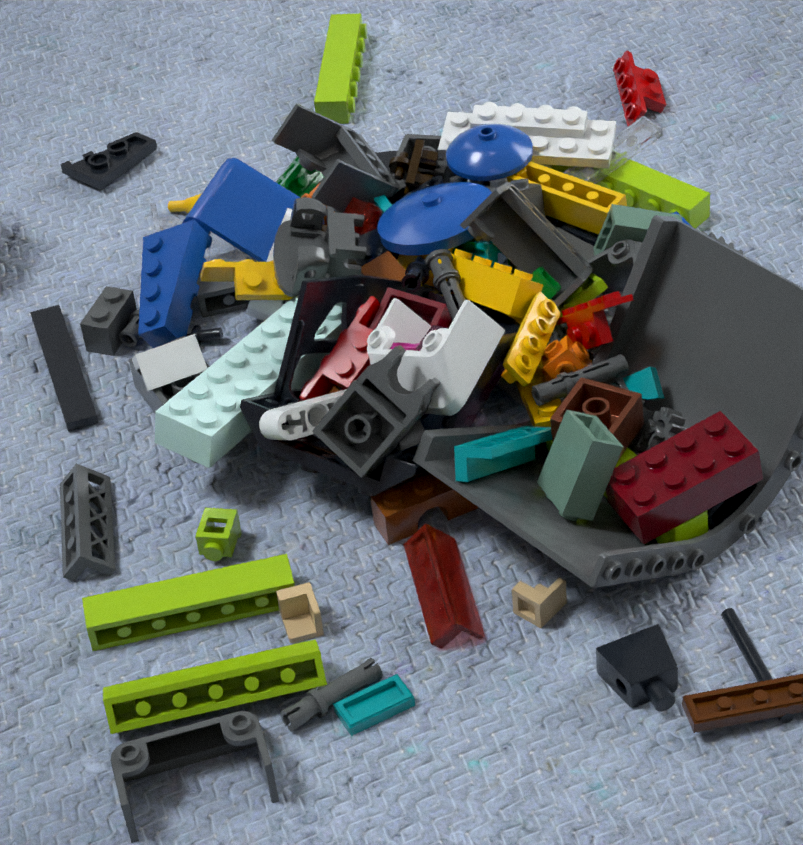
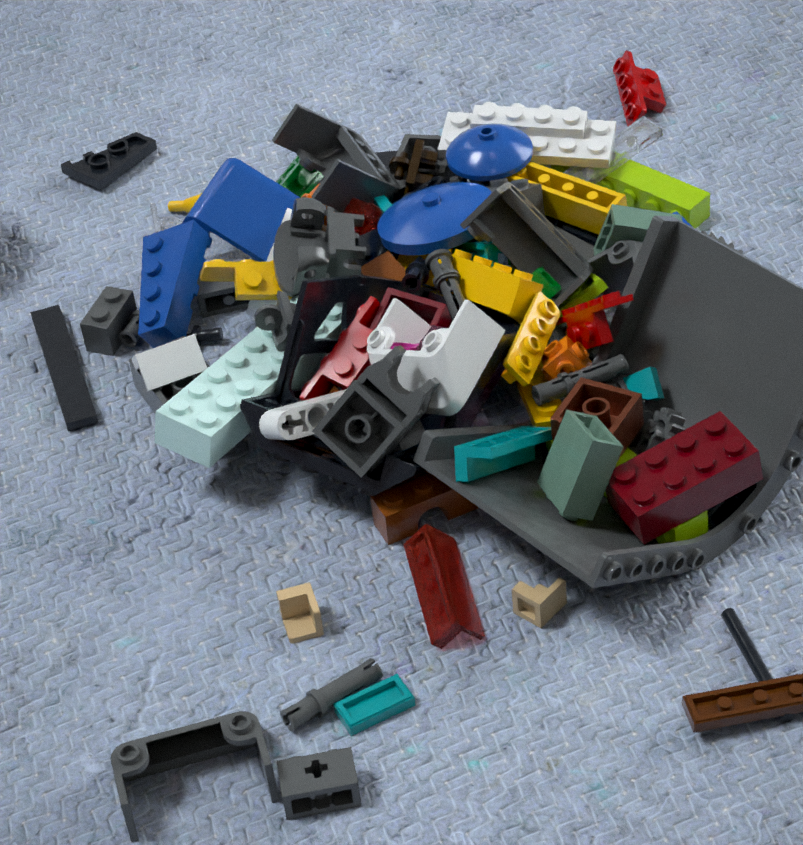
(78, 516): dark grey fence -> none
(186, 602): lime brick -> none
(213, 686): lime brick -> none
(218, 541): lime brick -> none
(277, 319): none -> dark grey hips
(318, 783): none -> dark grey brick
(341, 67): lime brick -> none
(640, 668): black torso -> none

